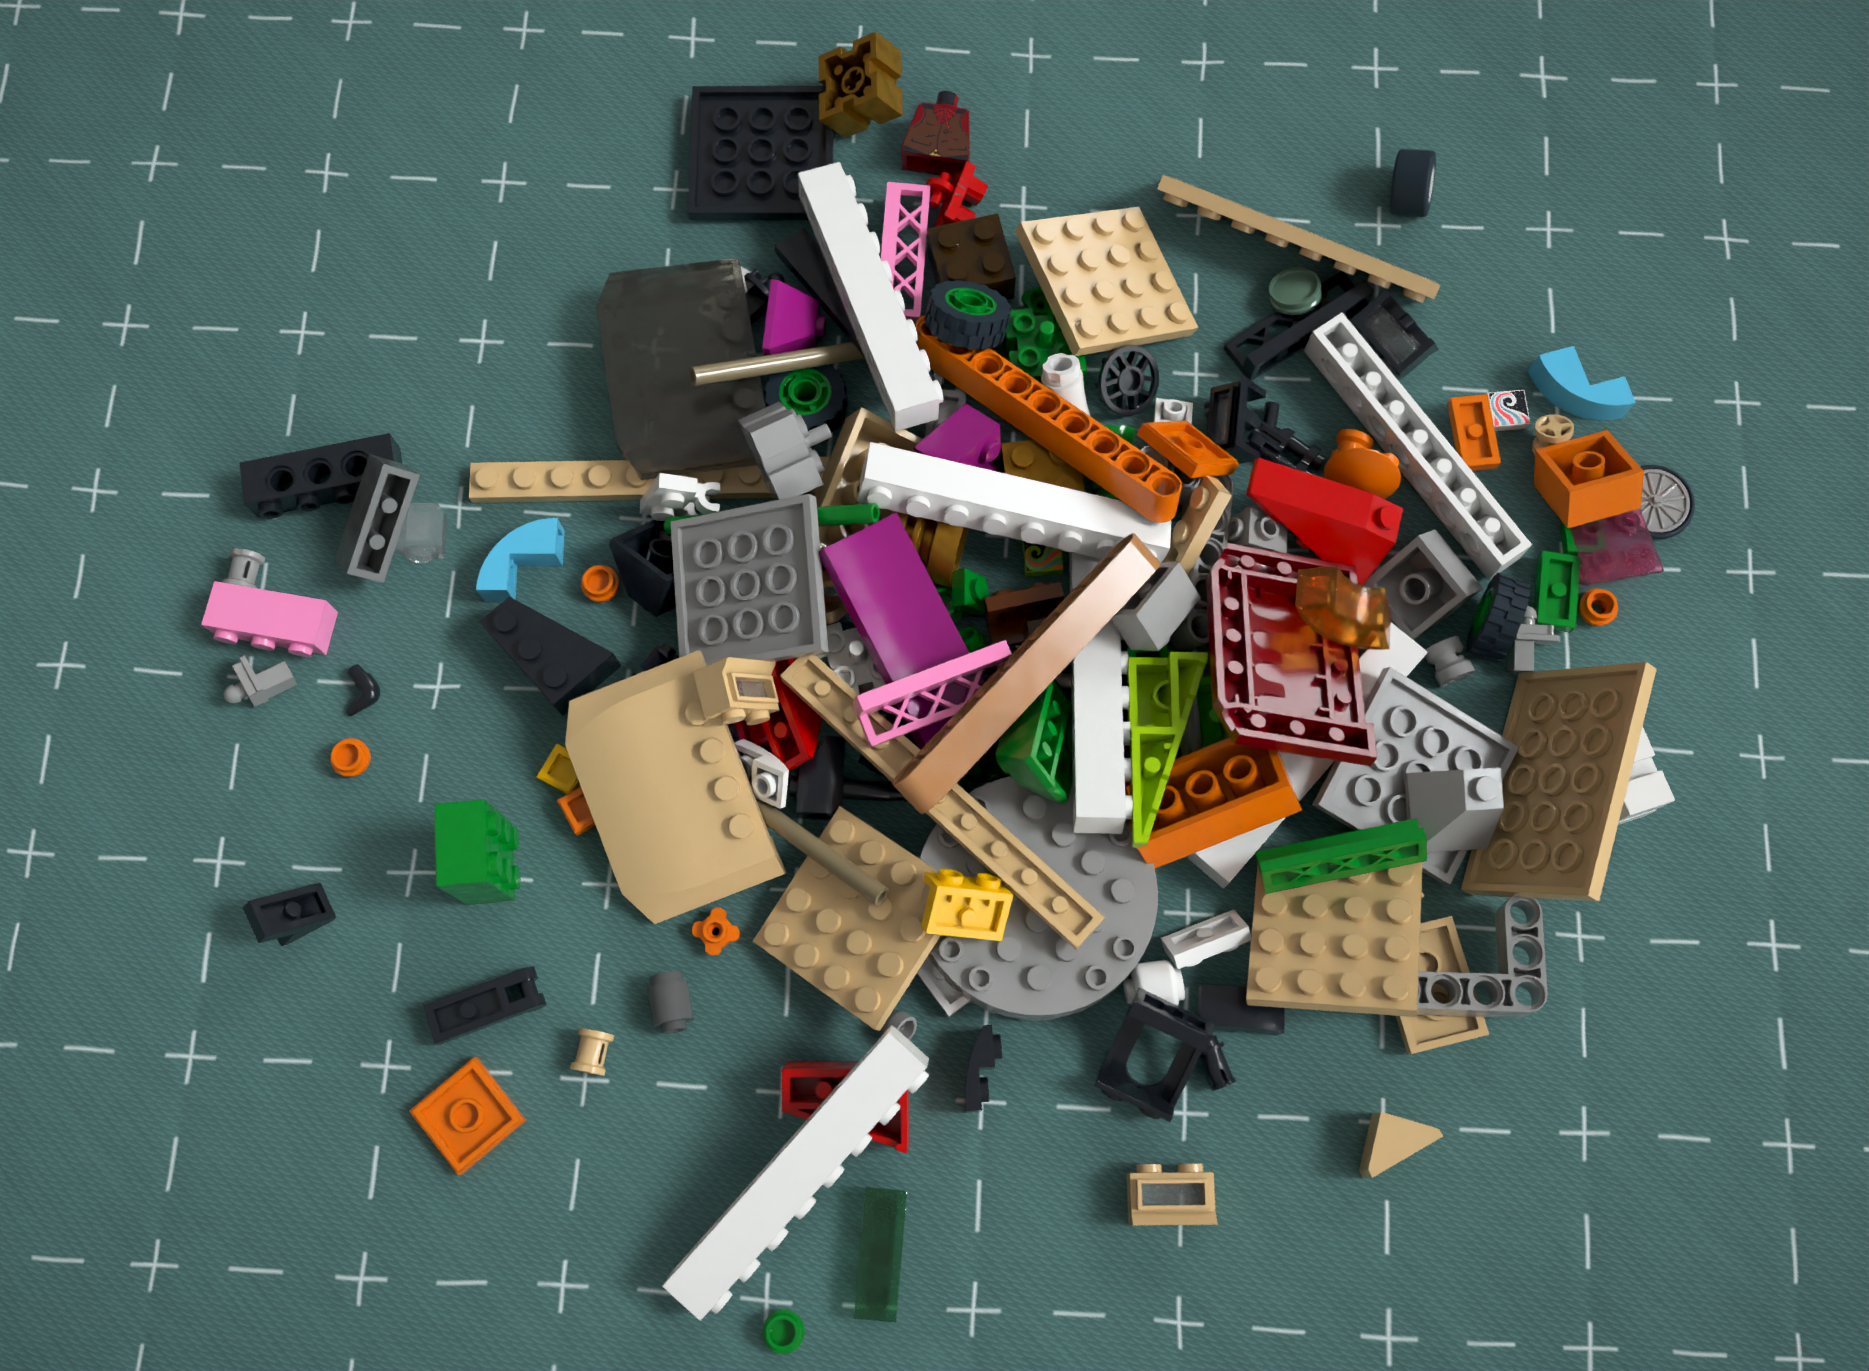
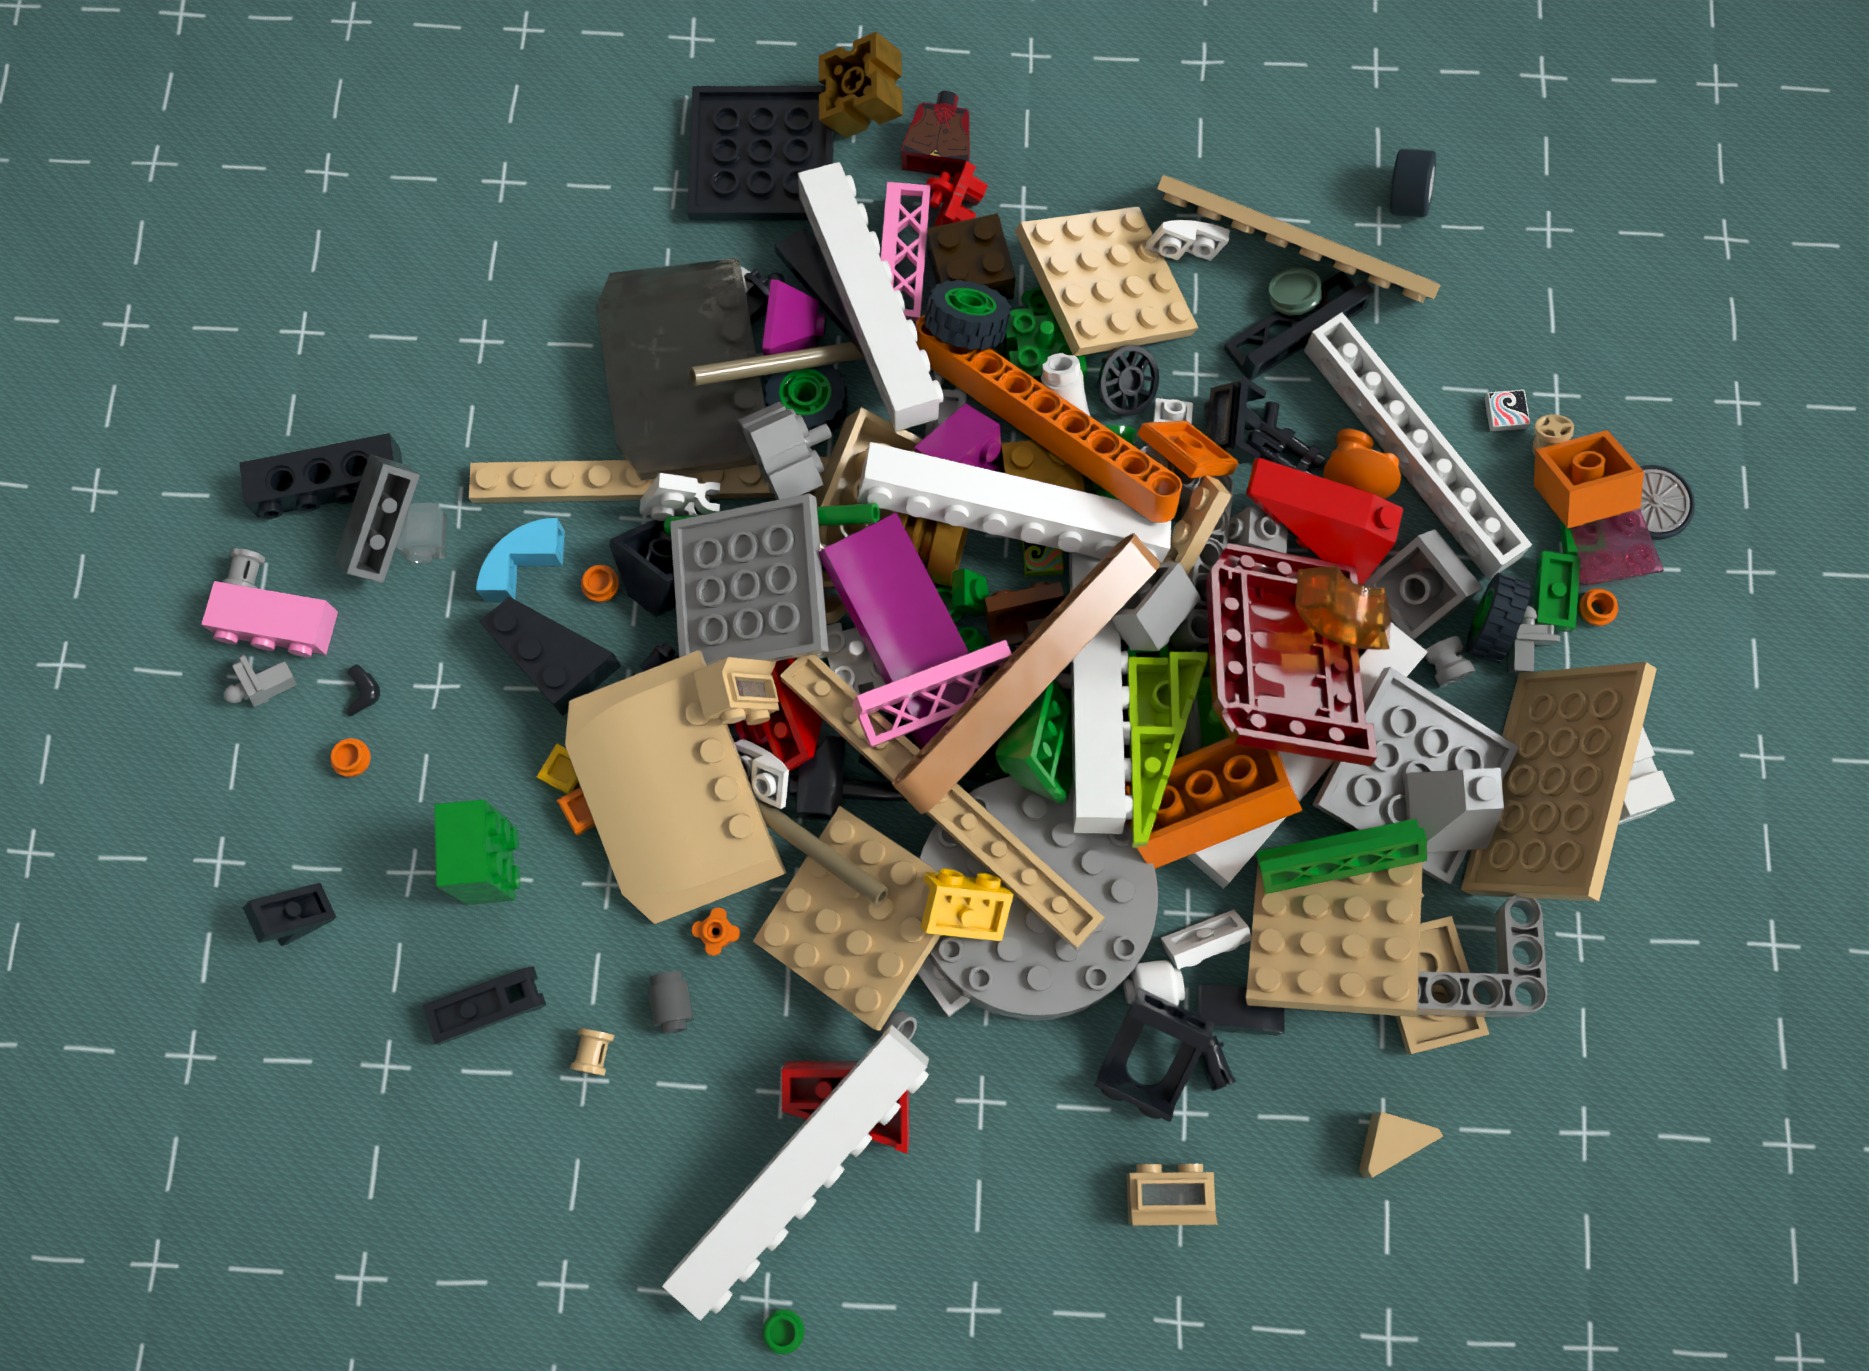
(467, 1116): orange tile -> none
(880, 1254): clear green plate -> none
(983, 1057): black slope -> none
(1183, 236): none -> white slope
(1394, 334): black window -> none
(1474, 431): orange plate -> none
(1564, 384): medium azure brick -> none

